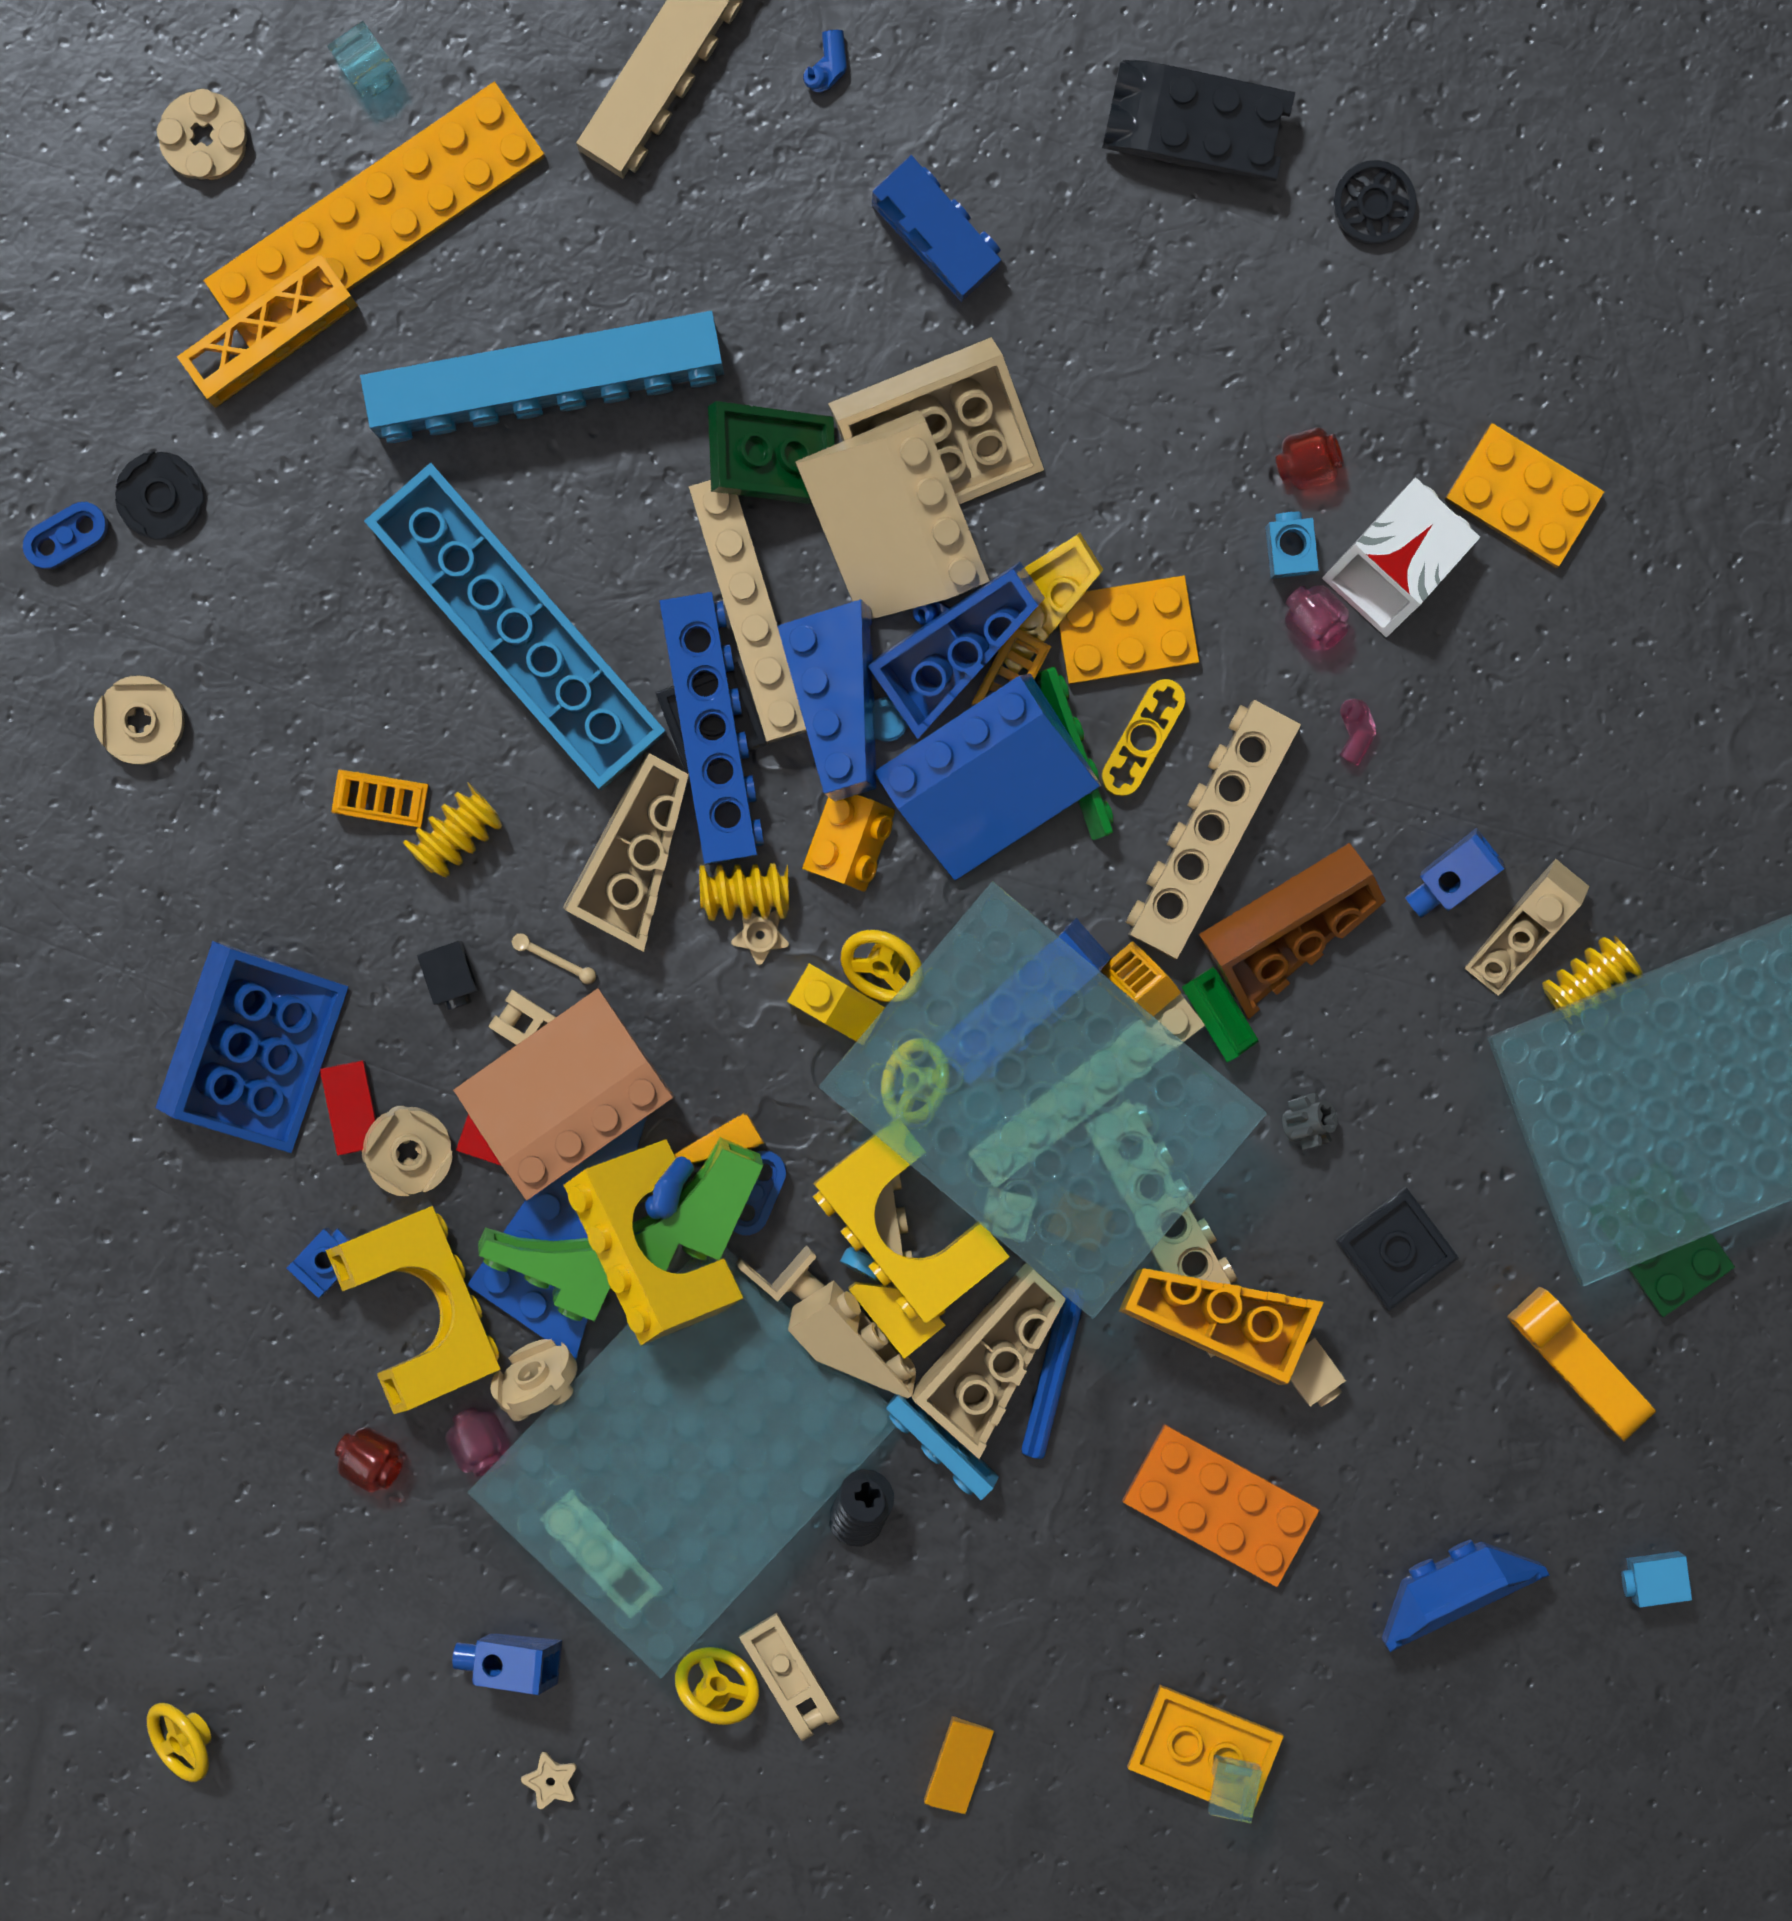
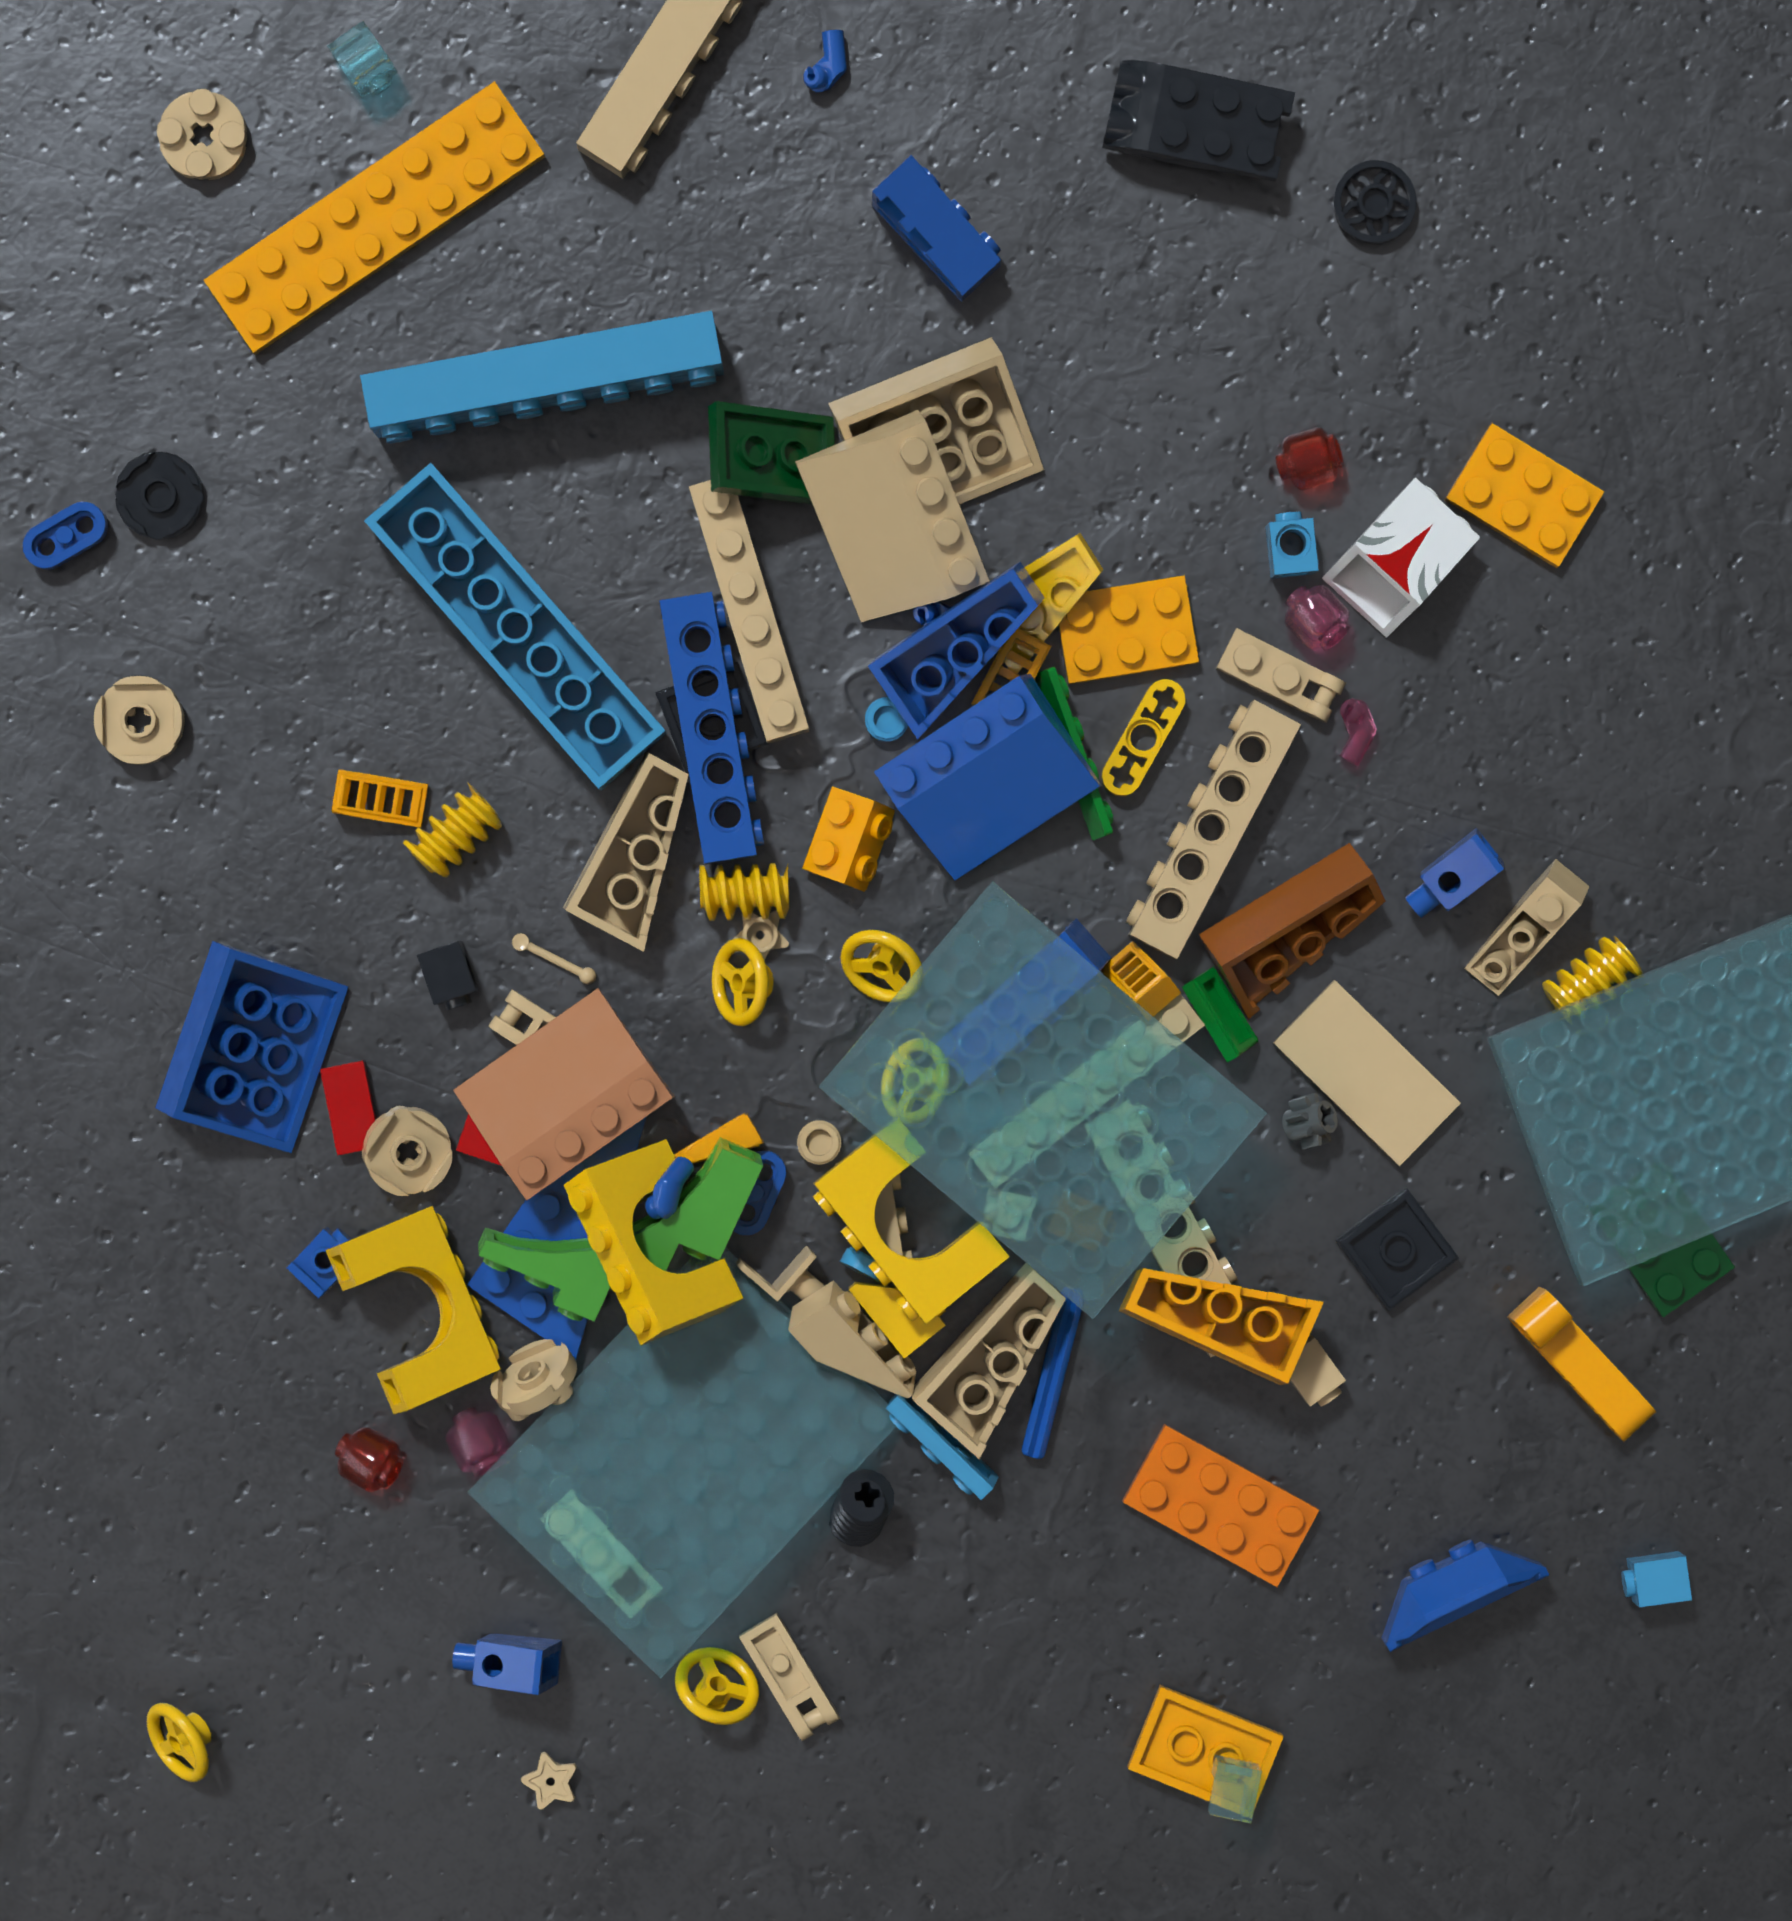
(277, 344): light orange fence -> none
(746, 983): none -> yellow piece
(819, 1142): none -> tan tile
(834, 1003): yellow slope -> none
(835, 694): blue wedge -> none
(958, 1765): light orange slope -> none
(1279, 674): none -> tan plate
(1366, 1072): none -> tan tile

